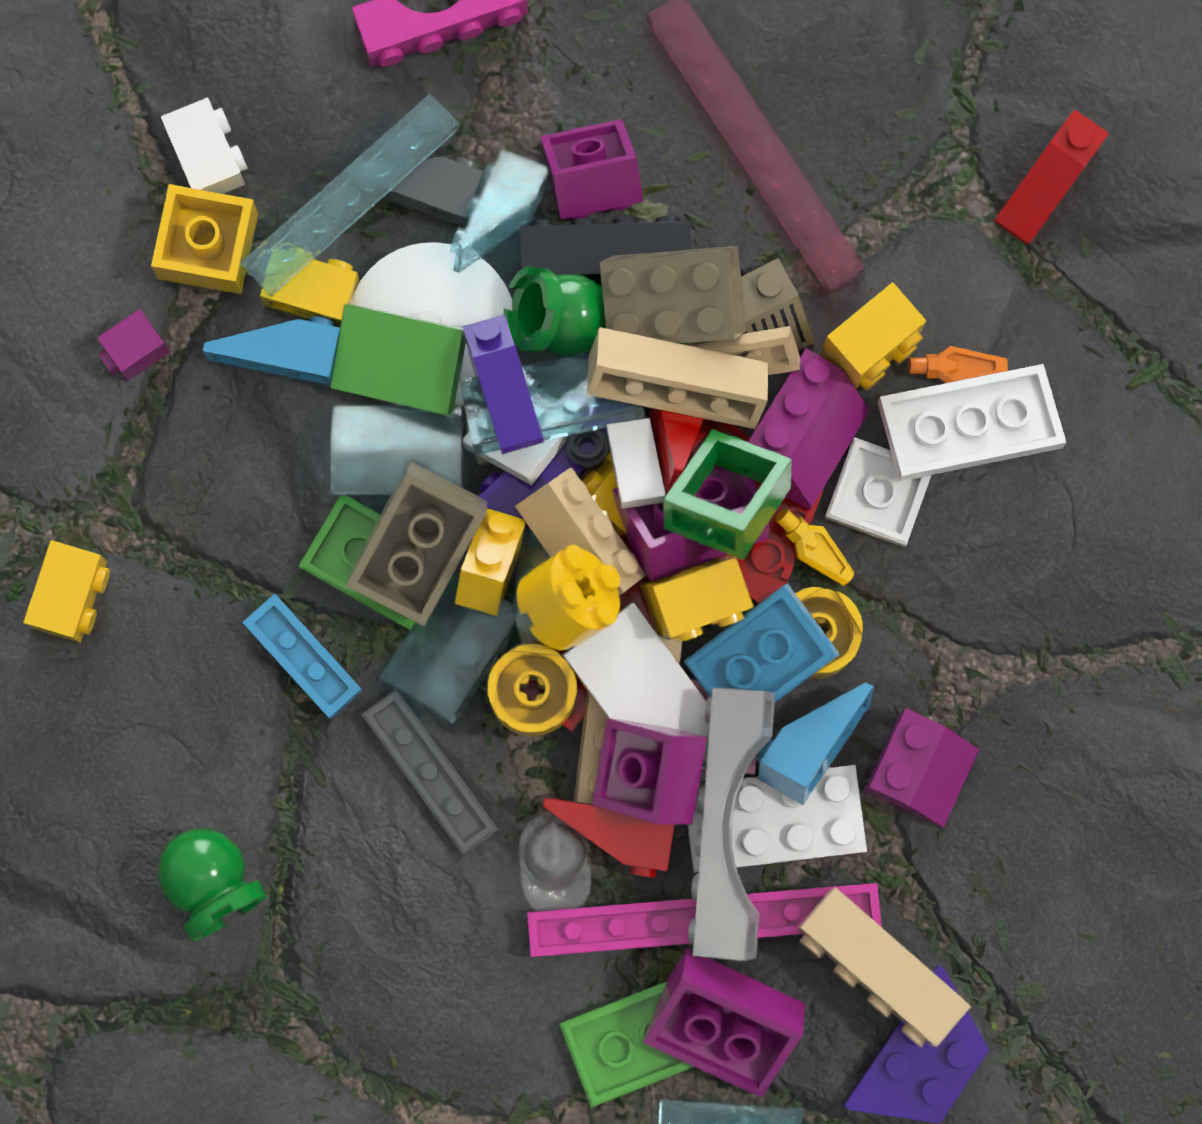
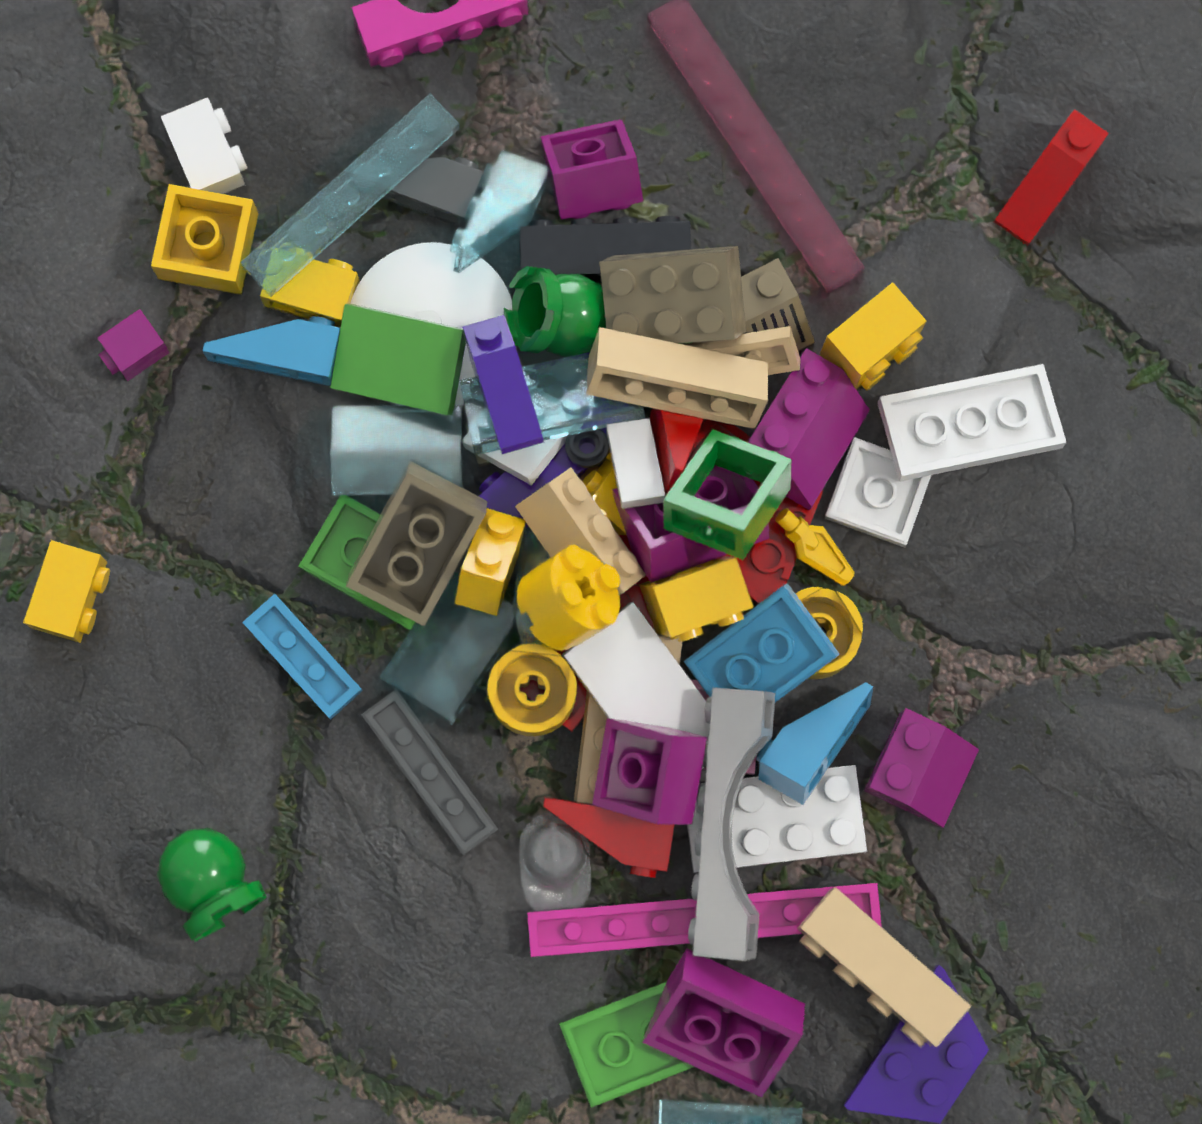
(957, 365): orange piece -> none

